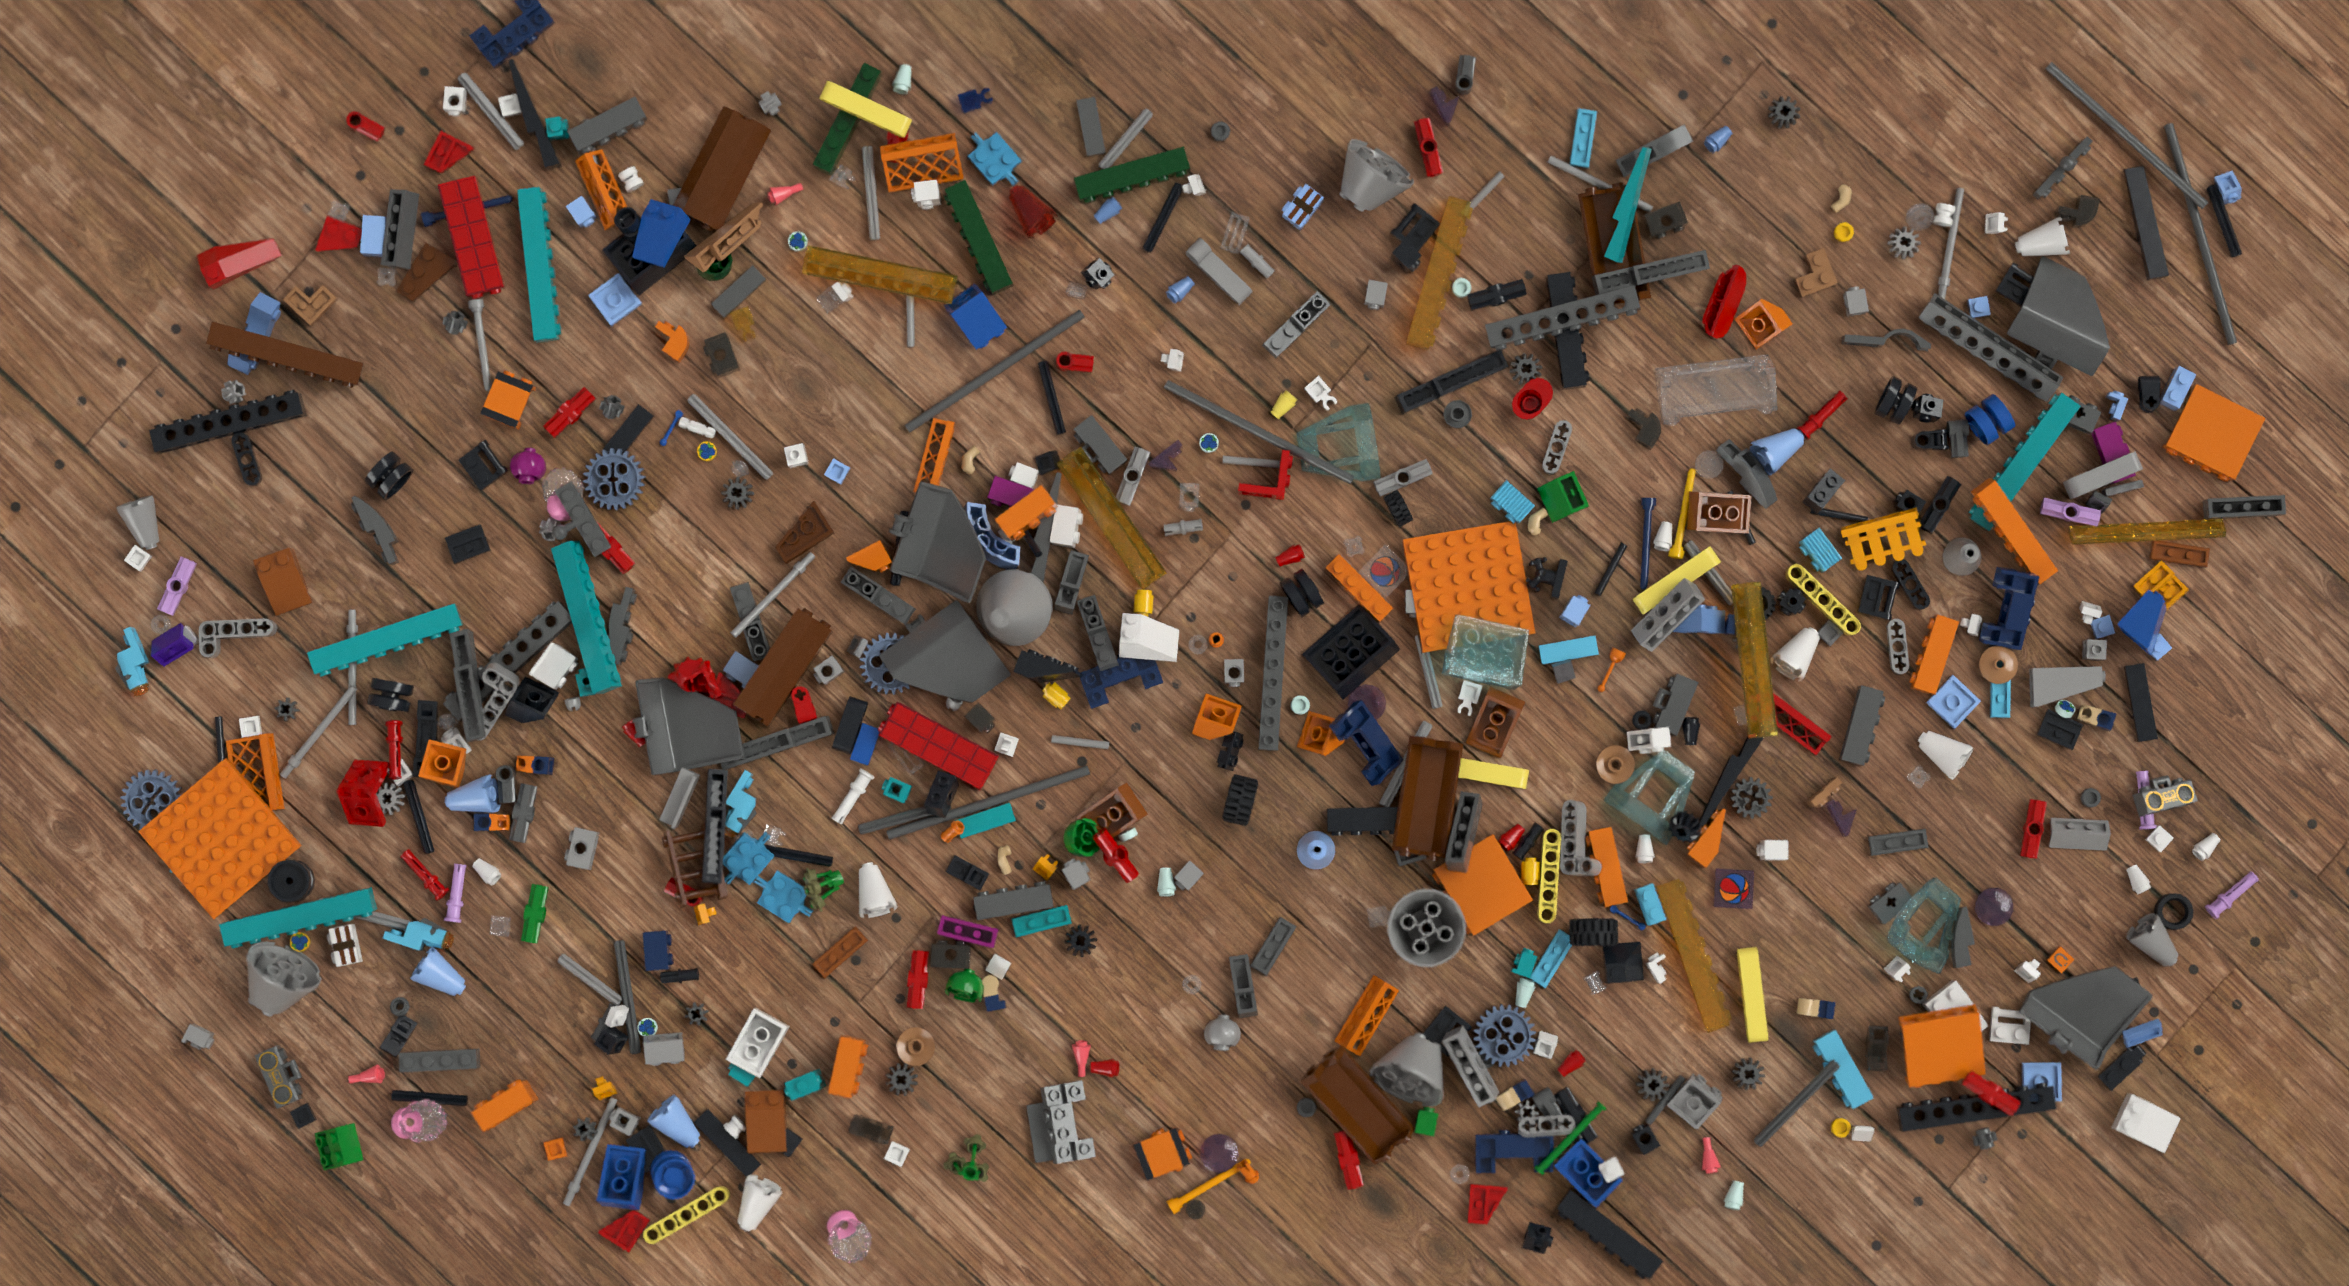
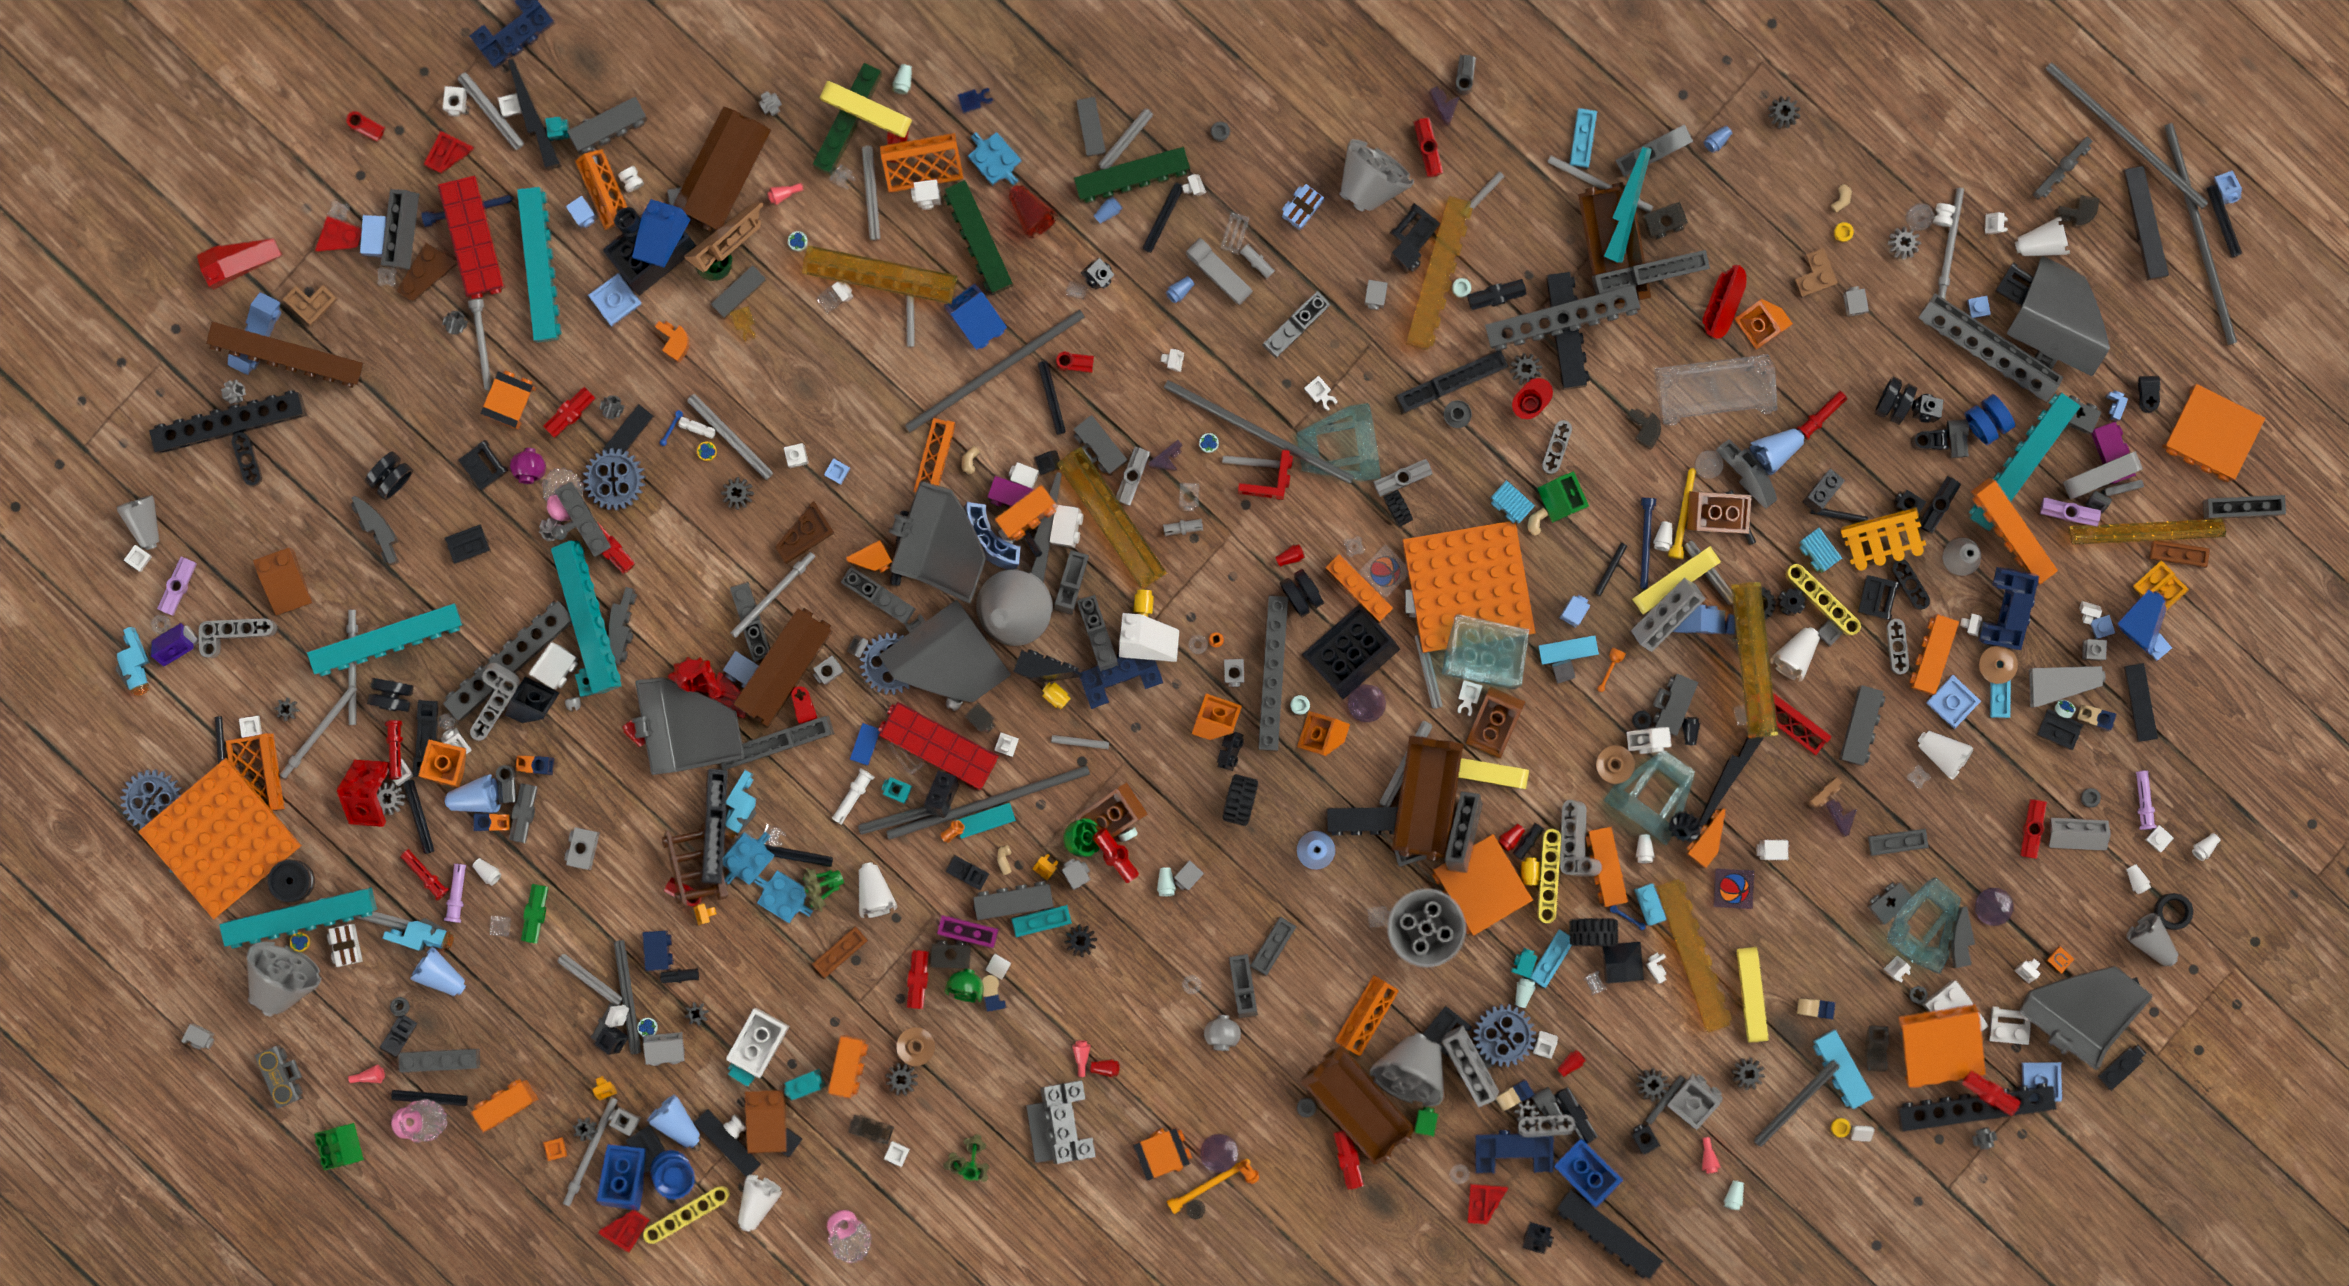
(303, 1115): black plate -> none
(468, 684): dark grey slope -> none
(679, 797): light grey panel -> none
(729, 363): clear smoke brick -> none
(739, 468): clear plate -> none
(850, 725): black beam -> none
(1283, 404): light yellow cone -> none
(1370, 739): dark blue bracket -> none
(1547, 576): black piece -> none
(1570, 1138): green bar -> none
(1611, 1170): white plate -> none
(1755, 807): dark grey gear -> none
(1921, 344): dark grey piece -> none
(2142, 1033): medium blue tile -> none
(2145, 1122): white slope -> none
(2157, 800): dark grey piece -> none
(2177, 388): light blue brick -> none
(2224, 901): lavender pin -> none

